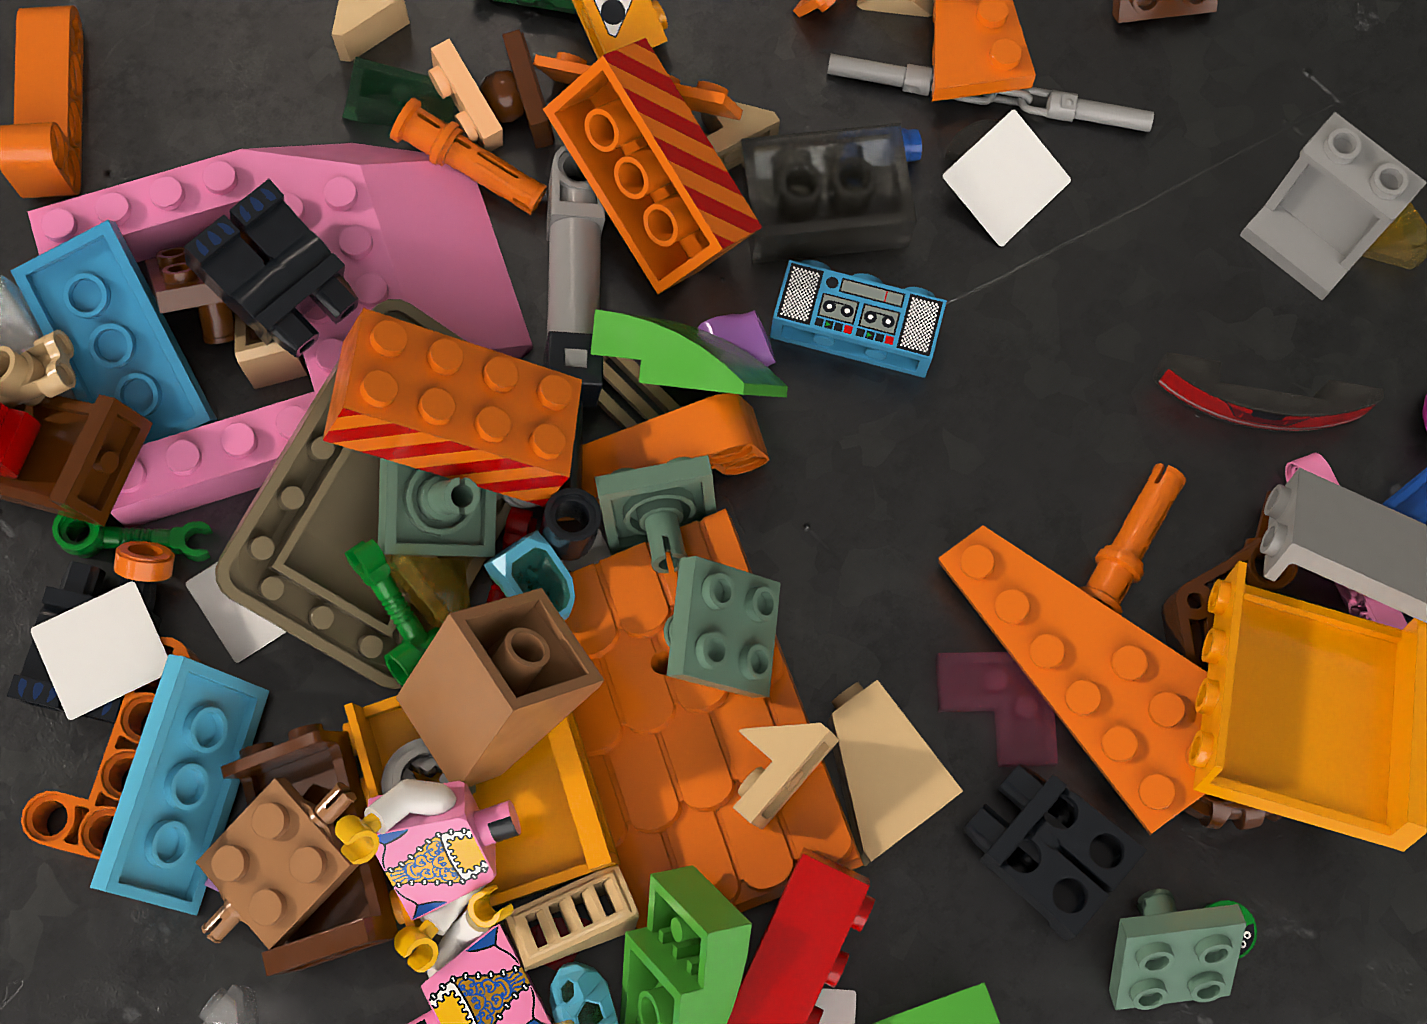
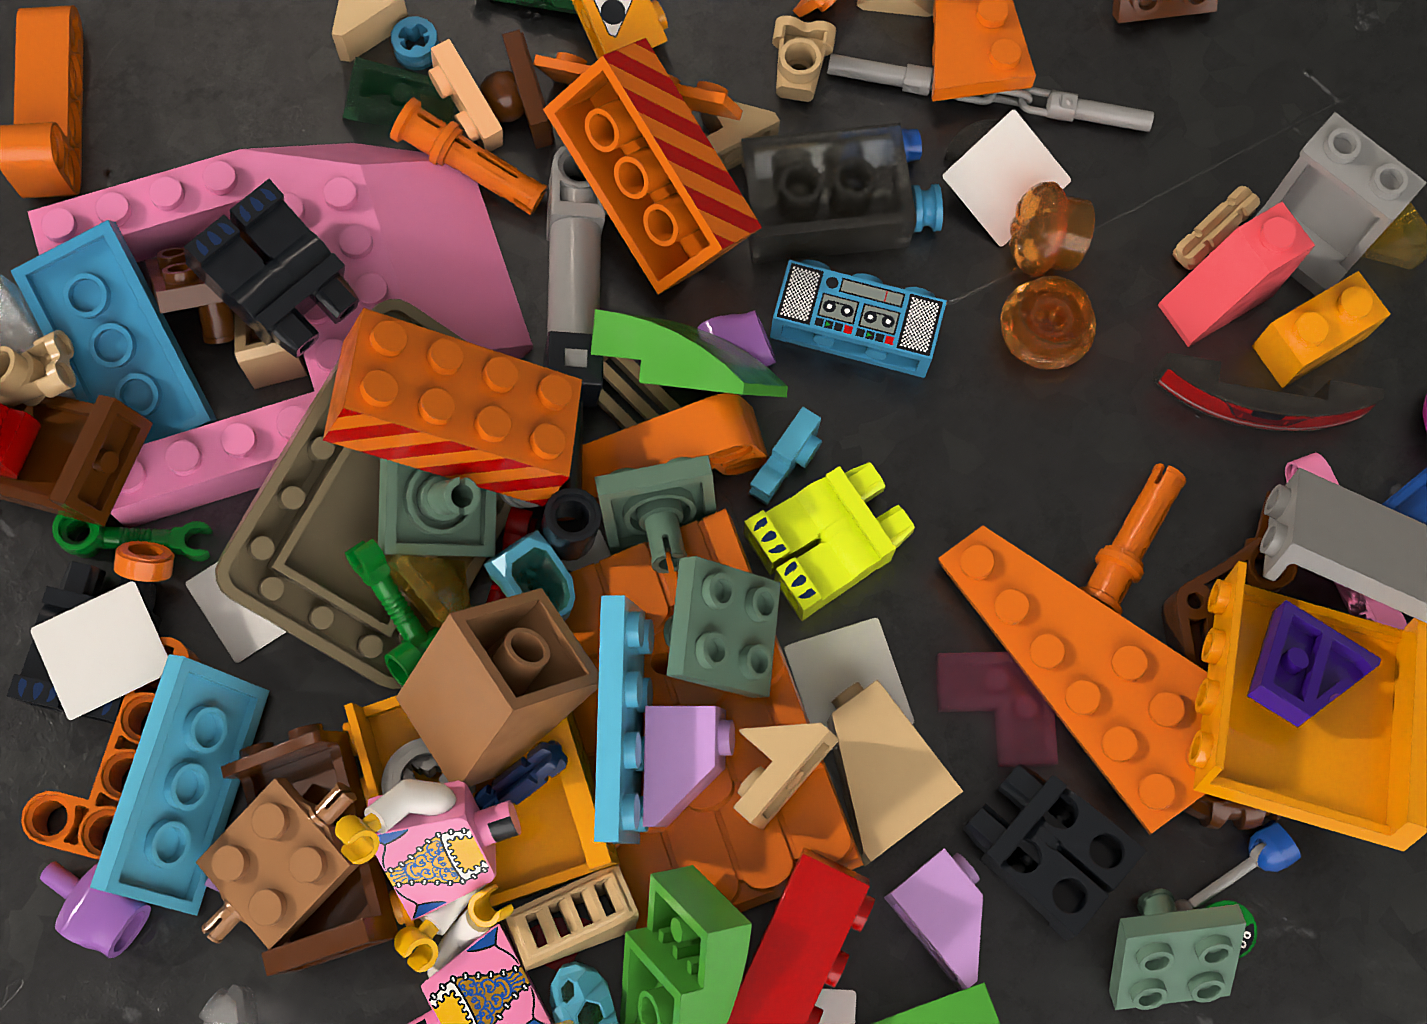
(93, 916): none -> medium lavender piece
(412, 29): none -> dark azure bush
(524, 776): none -> dark blue axle
(621, 705): none -> medium azure plate
(681, 757): none -> lavender slope
(795, 447): none -> medium azure plate
(801, 55): none -> tan plate
(827, 537): none -> neon yellow hips
(837, 660): none -> white sticker
(928, 207): none -> dark azure bush
(944, 914): none -> lavender slope
(1048, 323): none -> clear orange piece
(1050, 230): none -> clear orange piece
(1216, 227): none -> tan axle
(1237, 274): none -> coral slope
(1268, 848): none -> hinge
(1305, 665): none -> dark purple wing
(1320, 329): none -> light orange brick

